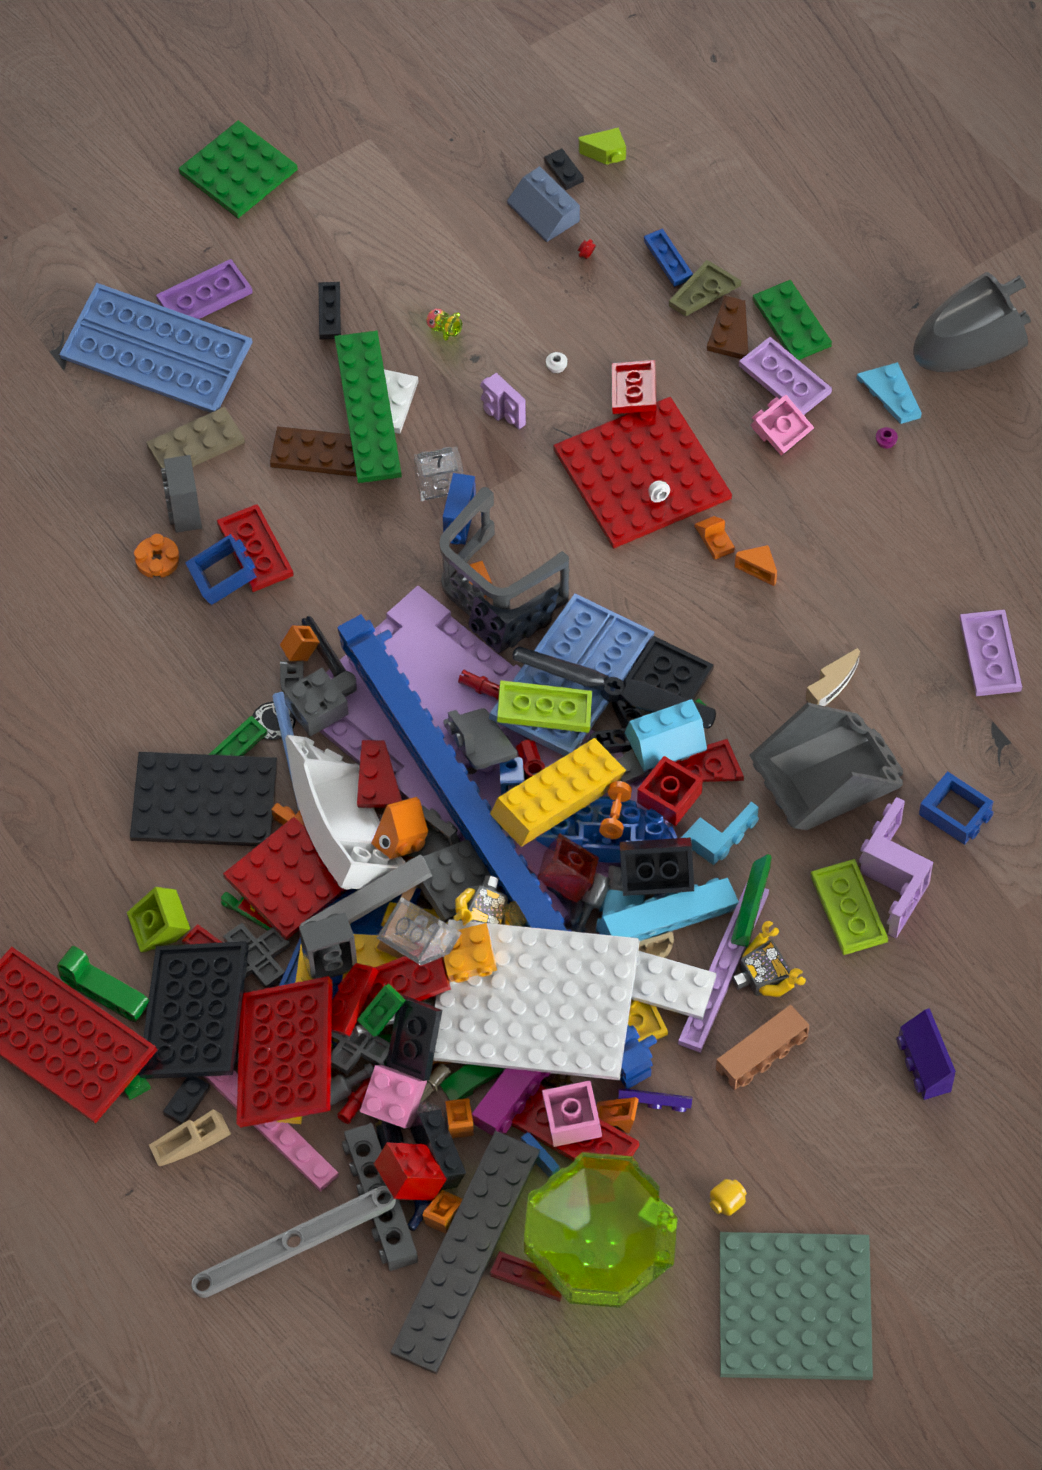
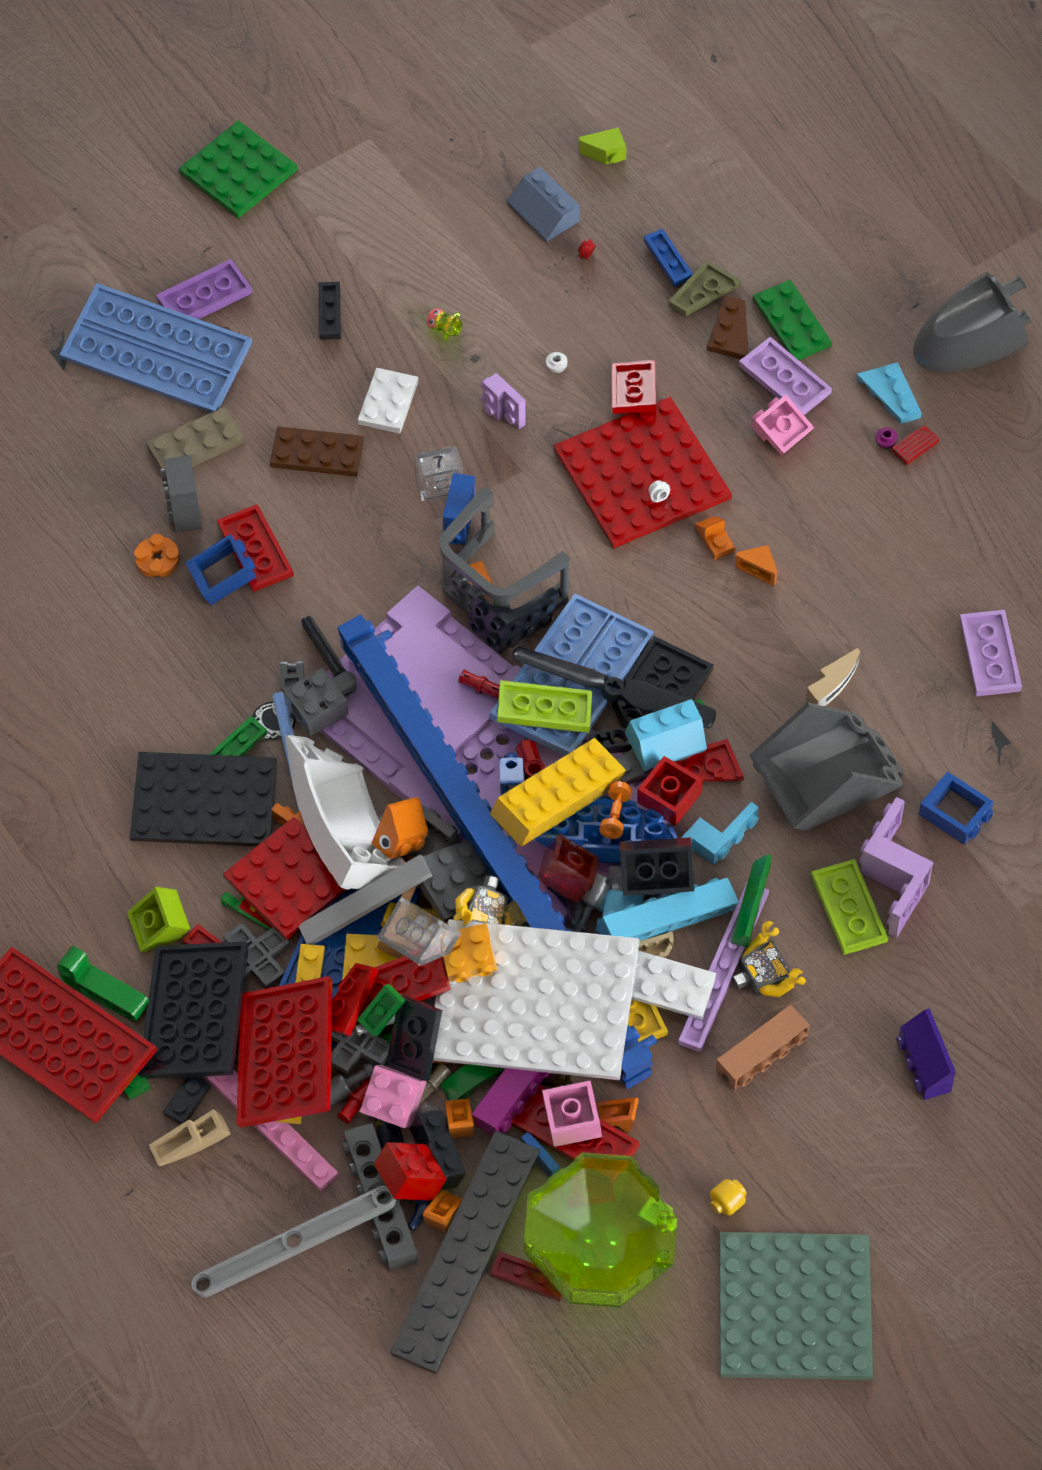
(299, 643): orange brick -> none
(328, 946): dark grey brick -> none
(368, 407): green plate -> none
(376, 776): red wing -> none
(479, 738): dark grey bracket -> none
(563, 169): black plate -> none
(656, 1100): dark purple plate -> none
(915, 444): none -> red tile

